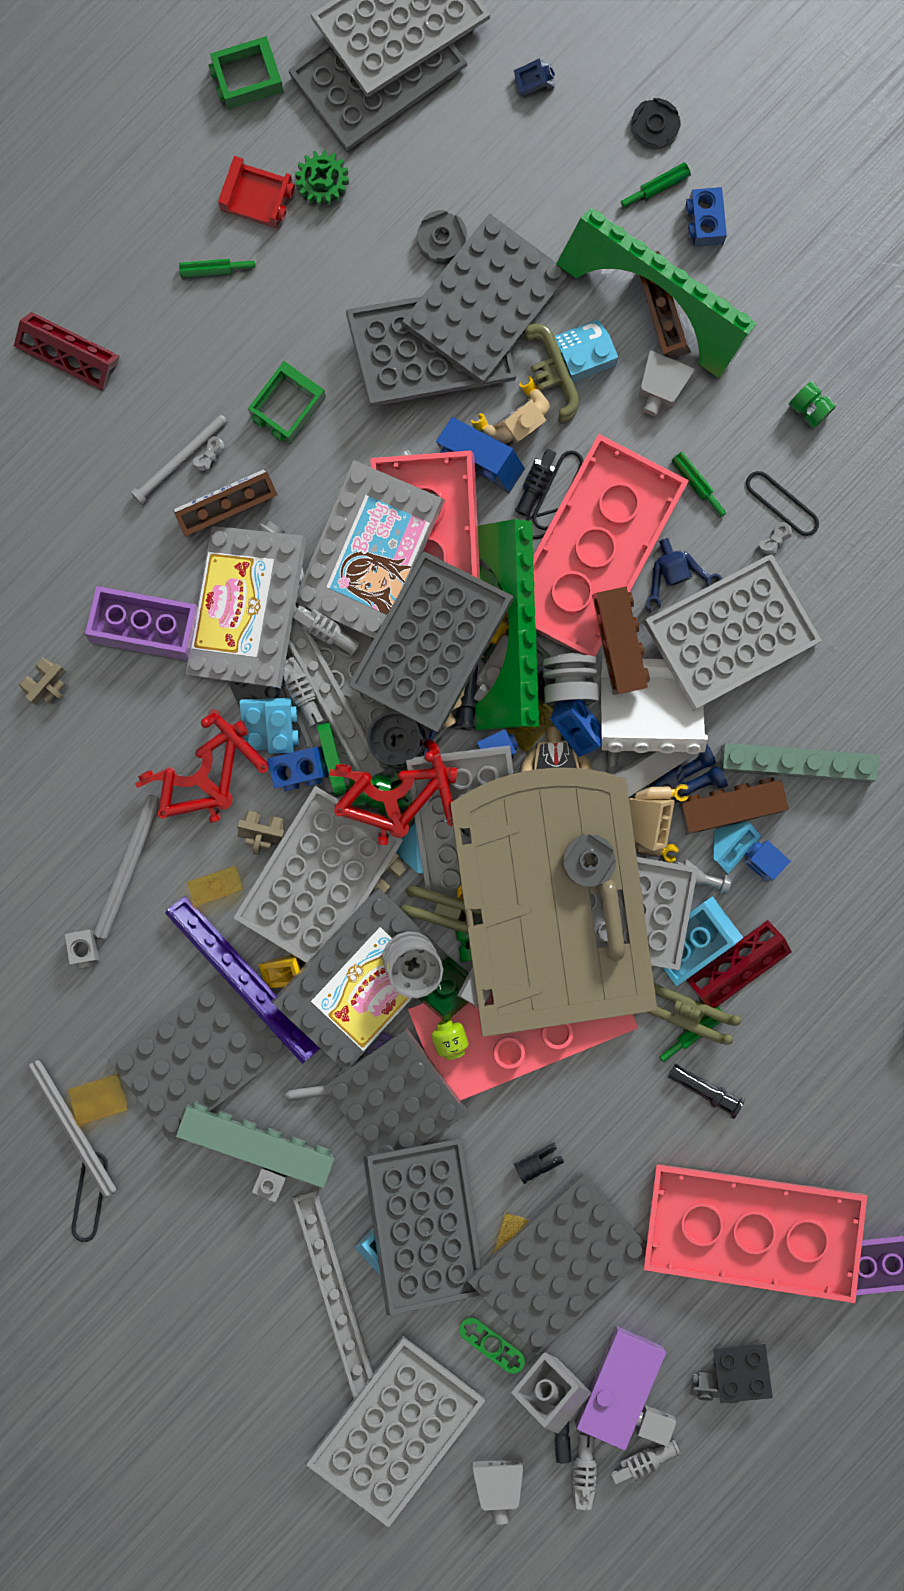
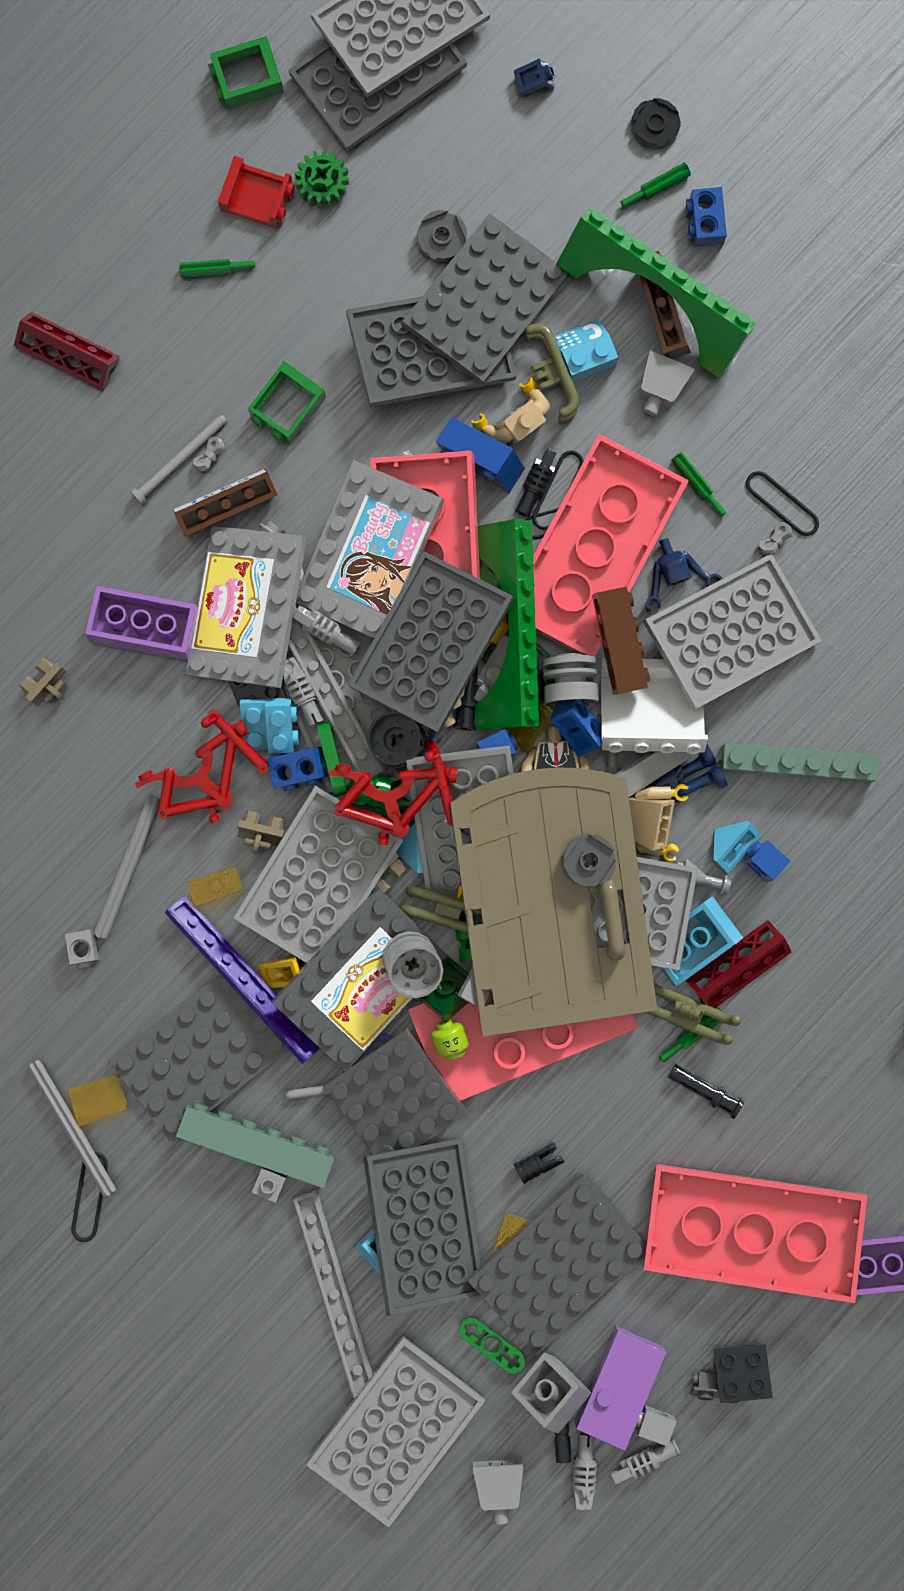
(734, 806): reddish brown brick -> none
(805, 398): green wheel -> none

